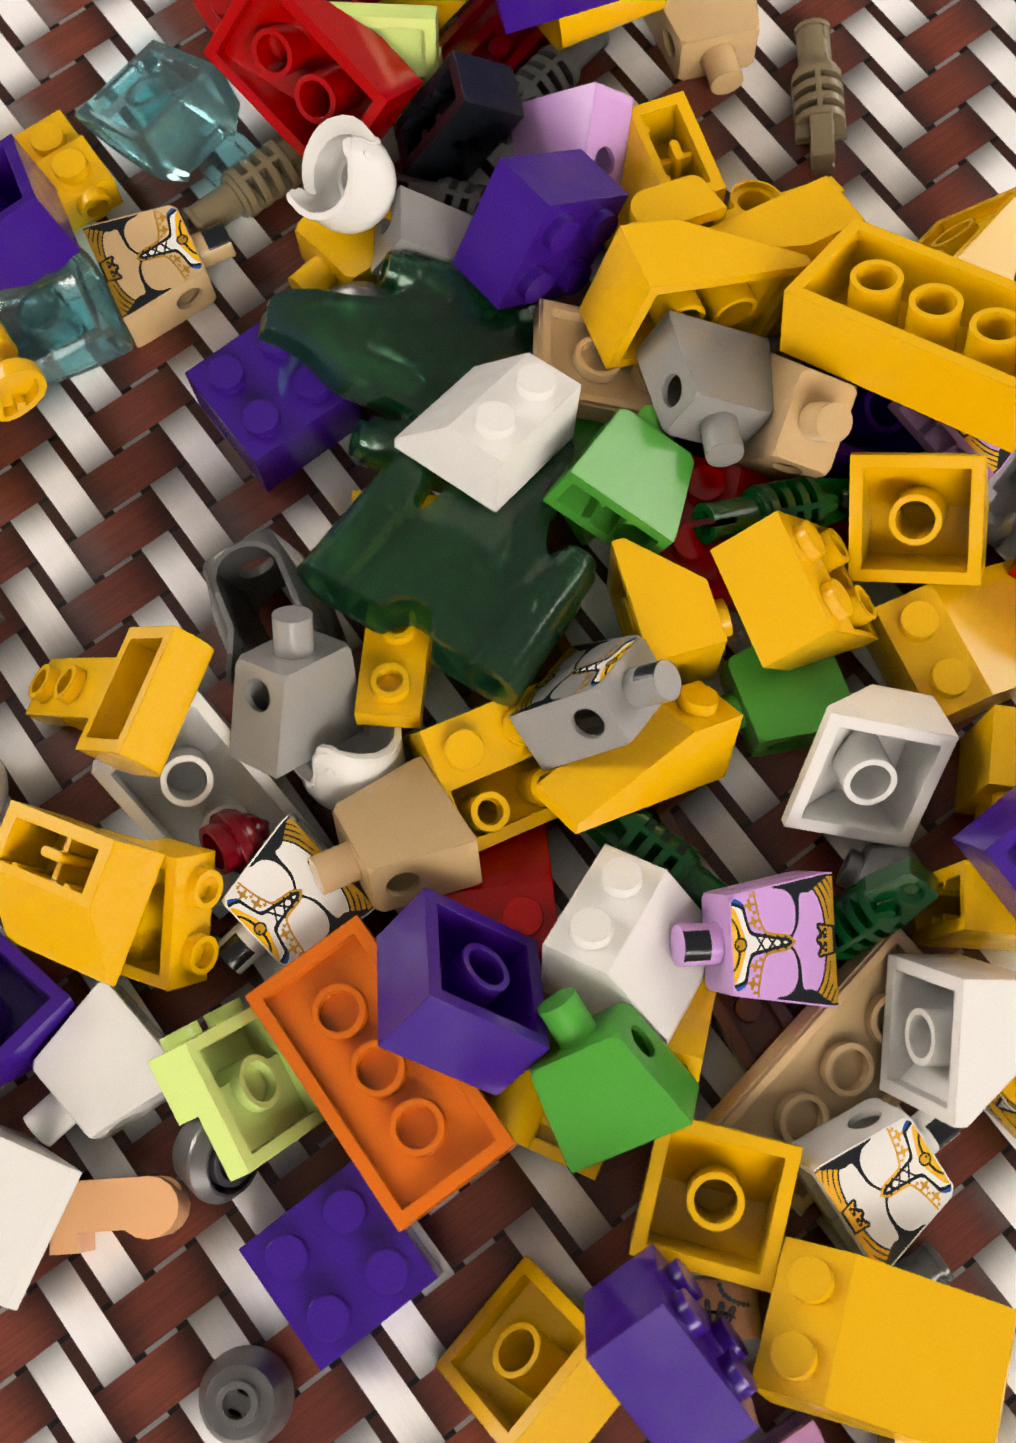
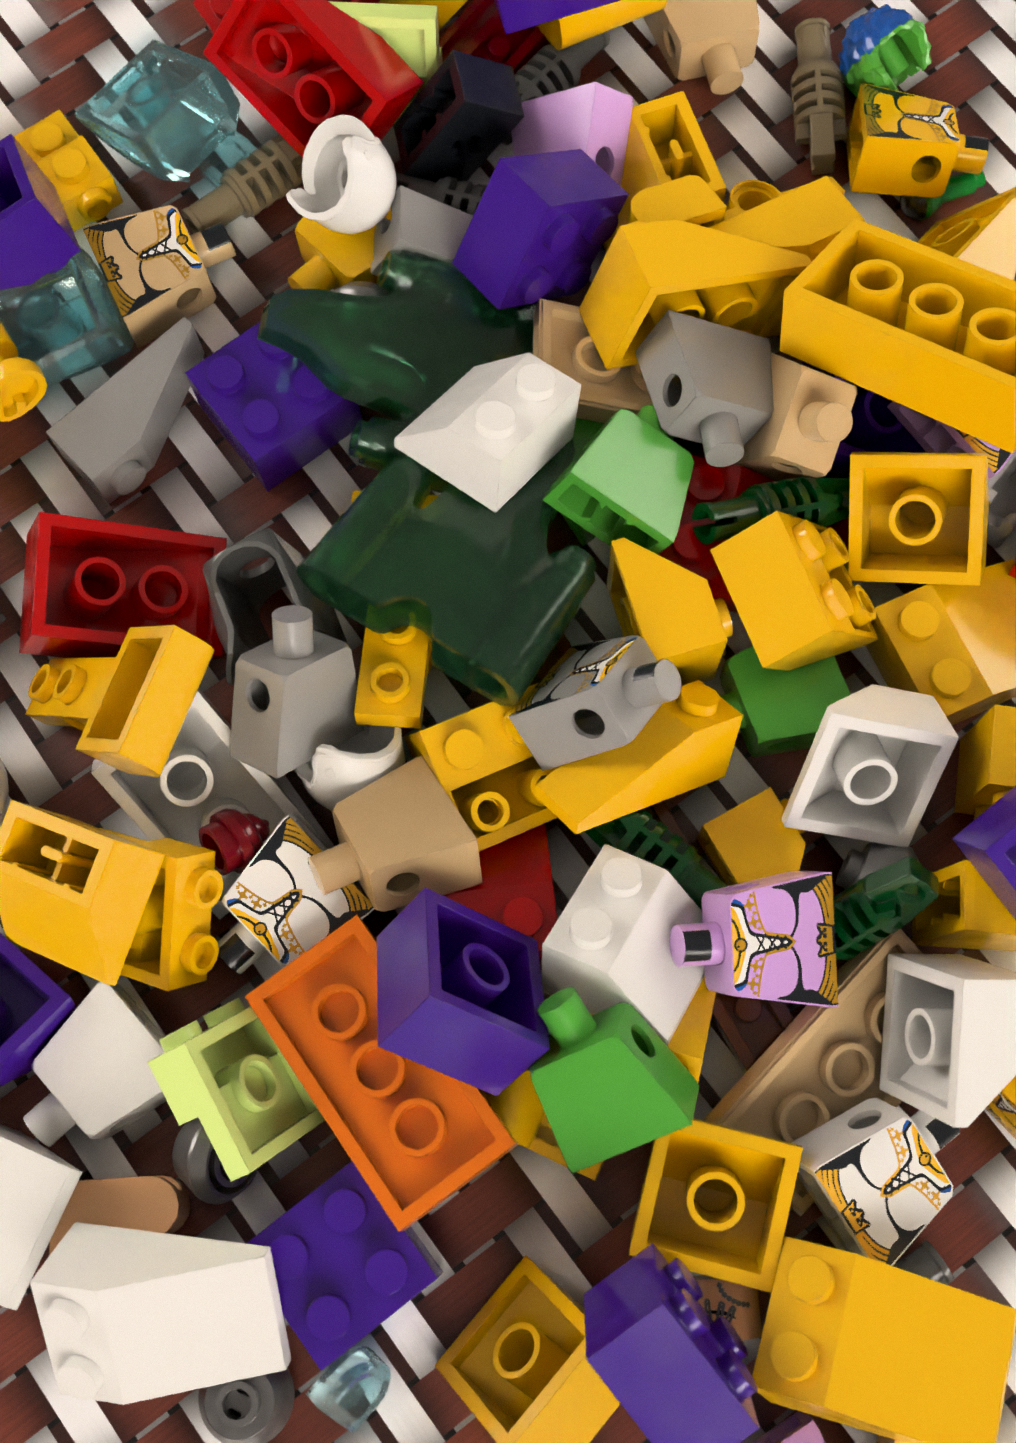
(102, 577): none -> red slope
(126, 421): none -> light grey slope
(157, 1313): none -> white slope
(351, 1387): none -> clear light blue tile
(752, 840): none -> yellow slope
(883, 49): none -> bright green piece
(907, 144): none -> yellow torso
(958, 186): none -> green piece

